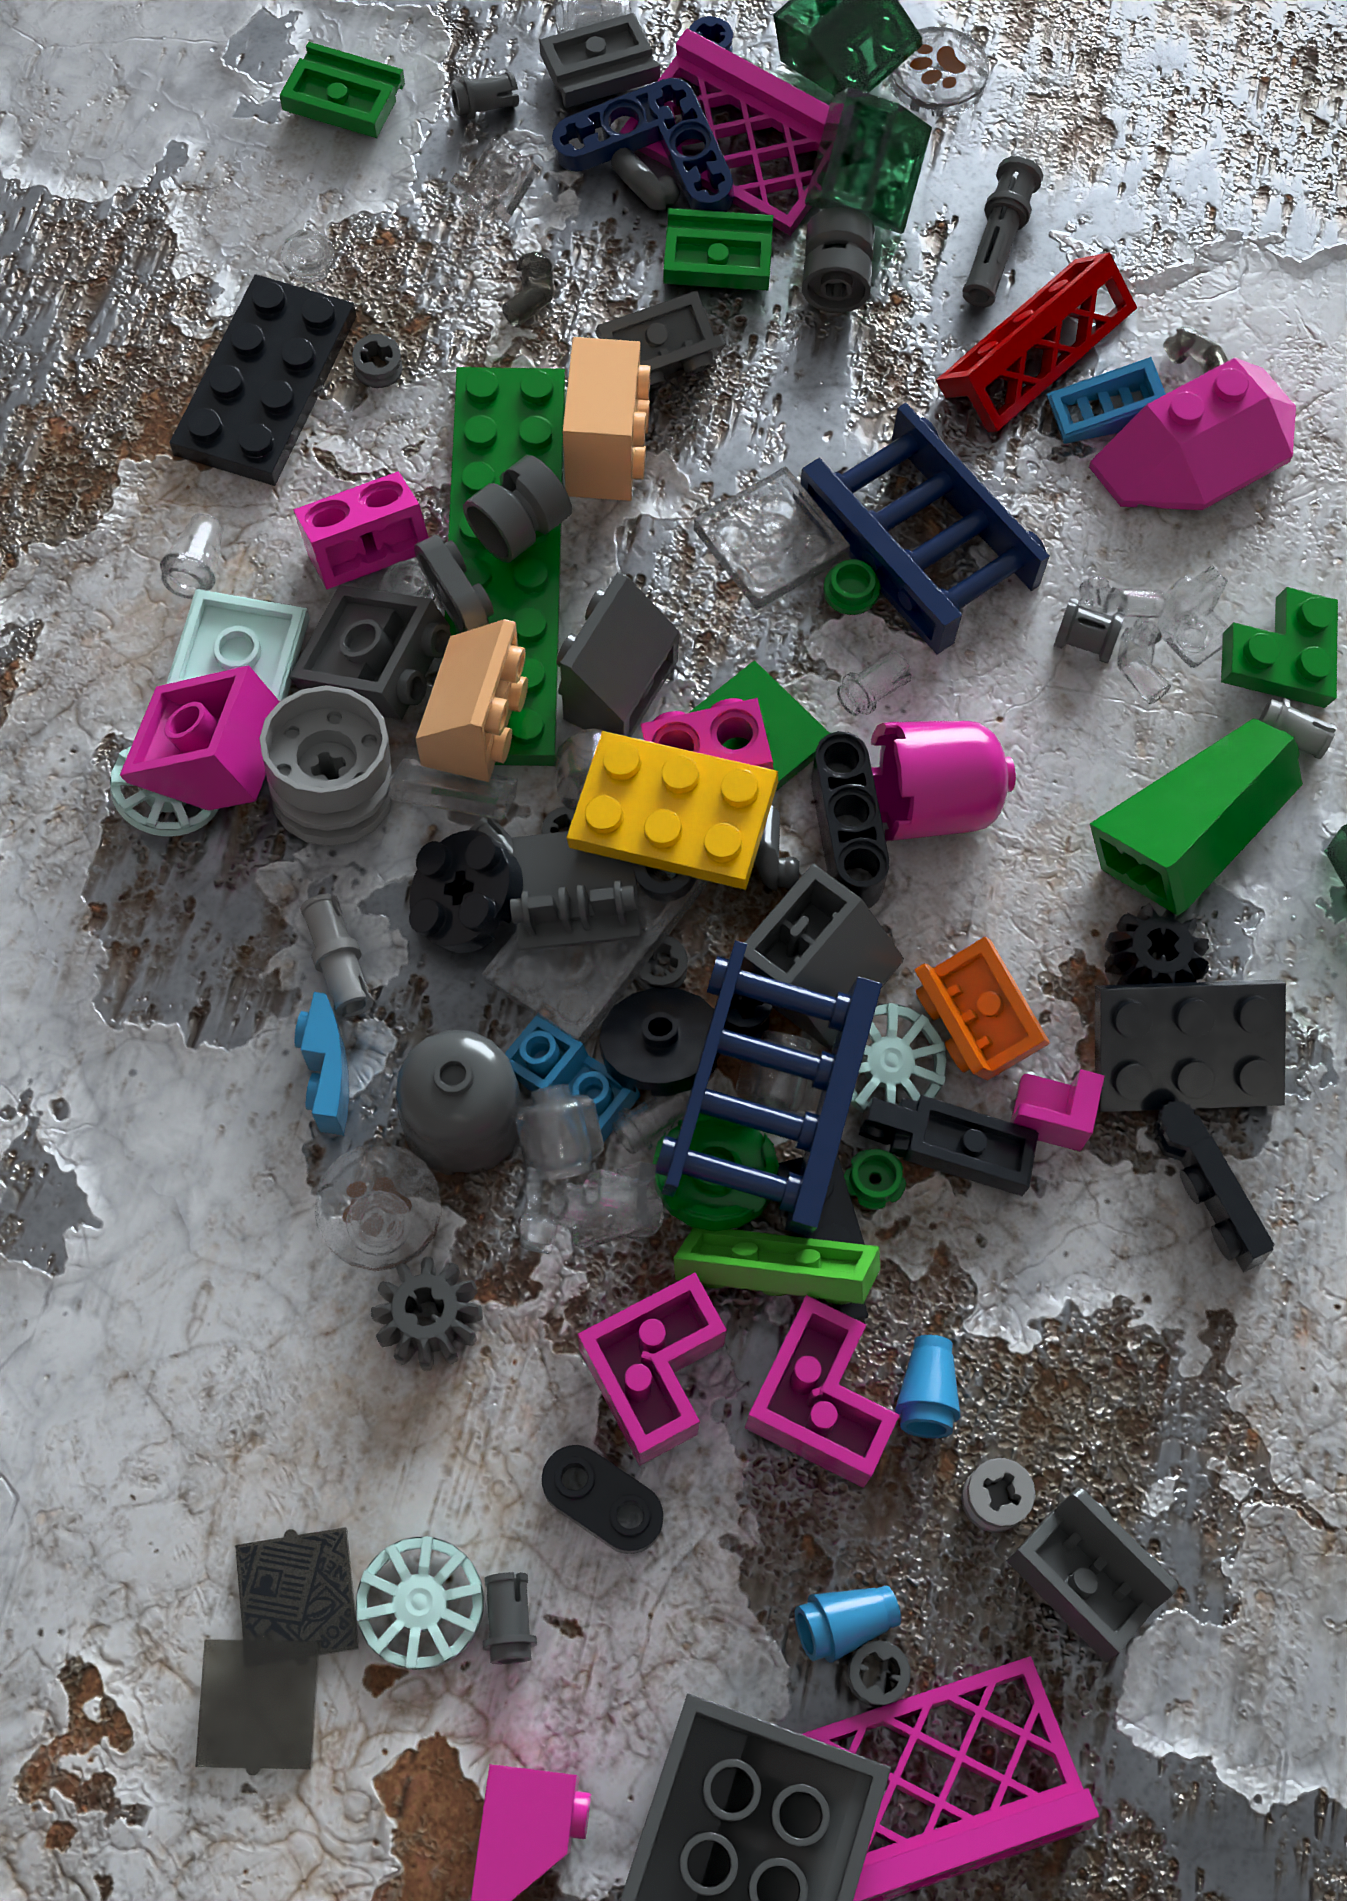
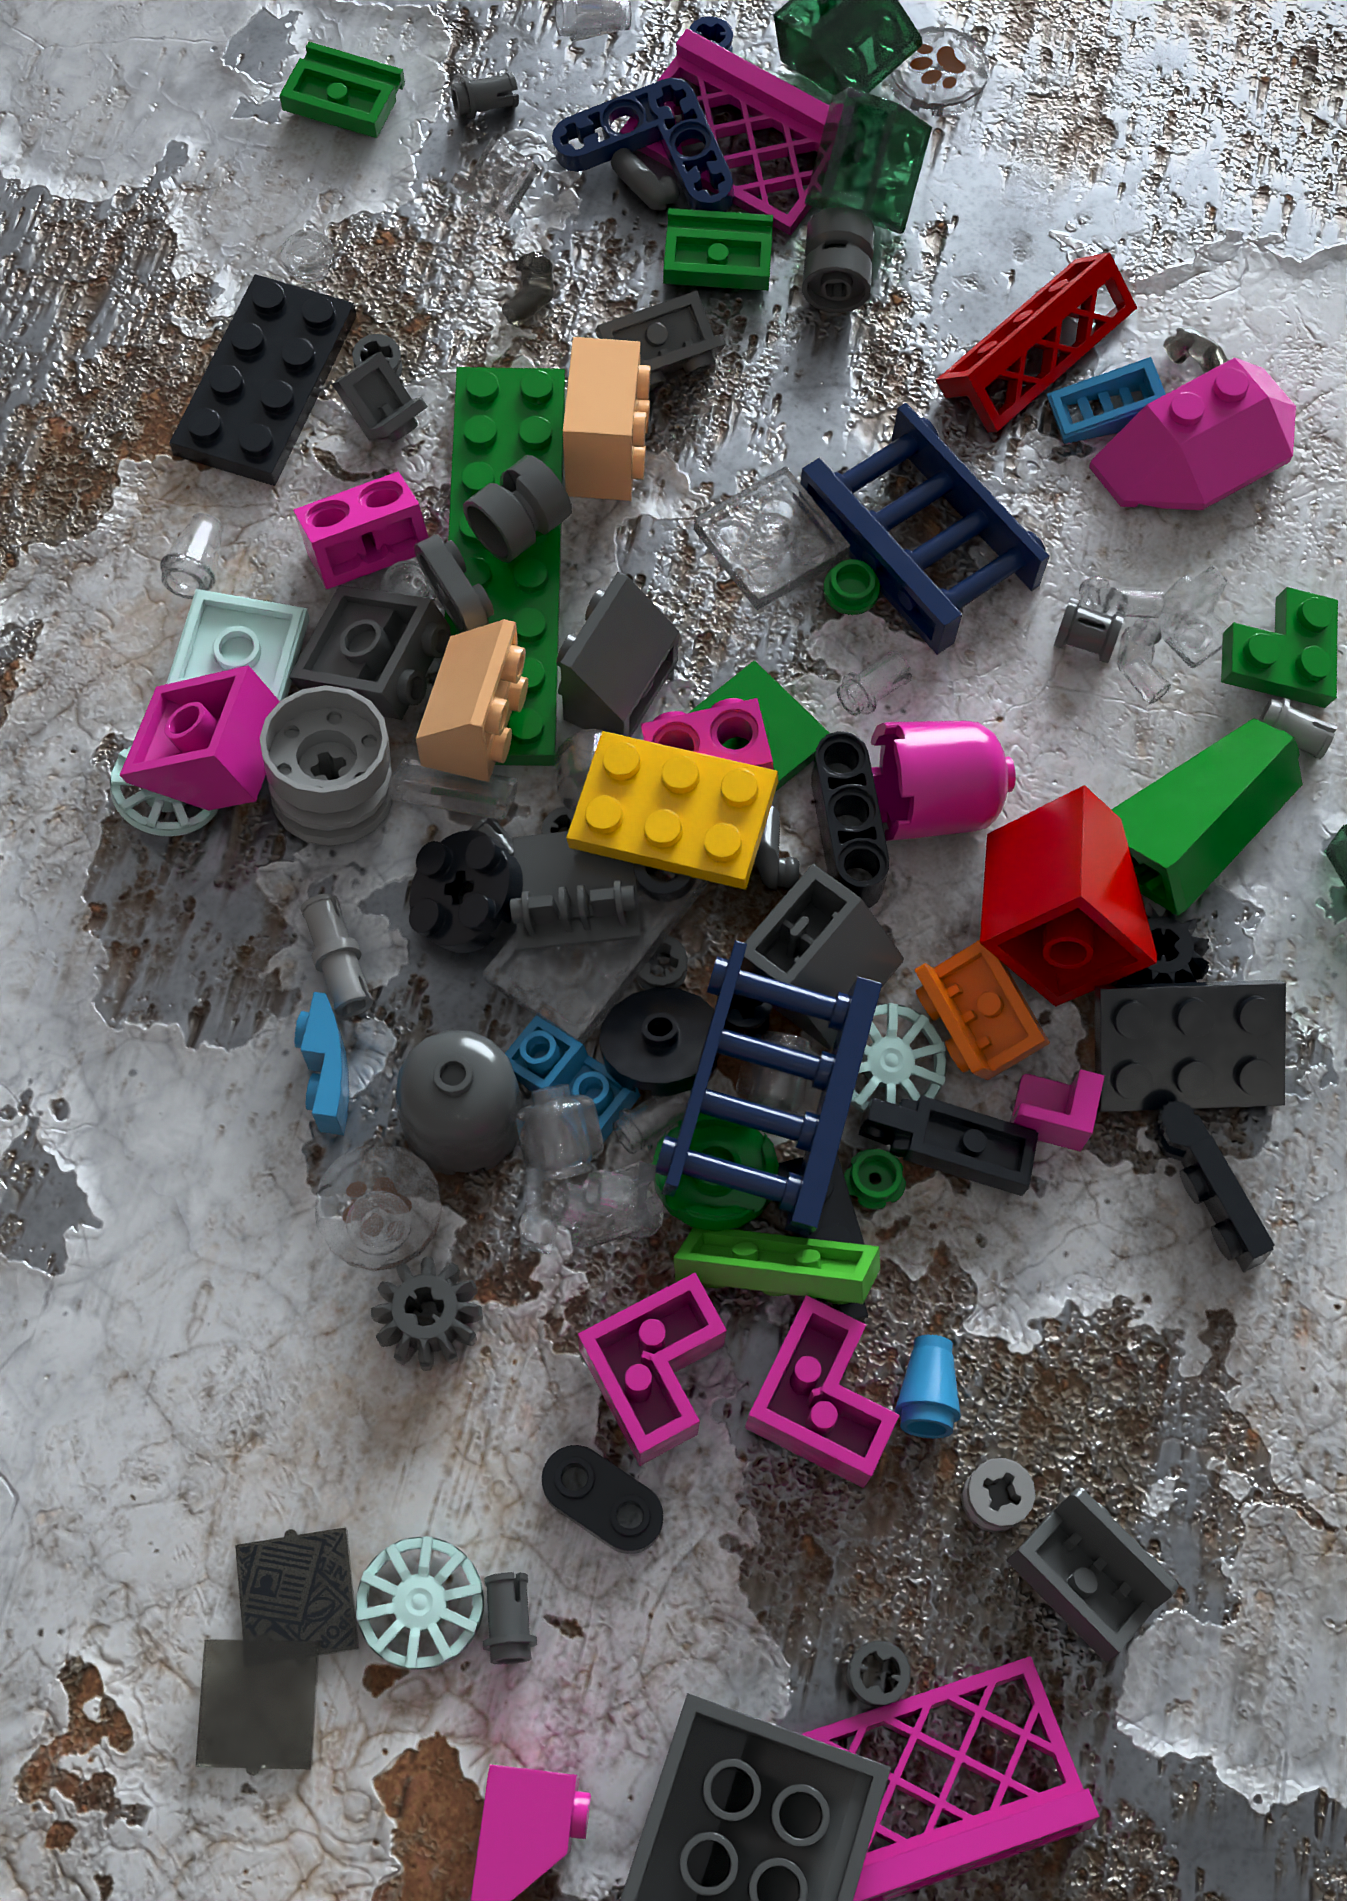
(379, 399): none -> dark grey bracket
(599, 60): dark grey plate -> none
(845, 1620): dark azure cone -> none
(1006, 212): dark grey pin -> none
(1065, 899): none -> red slope

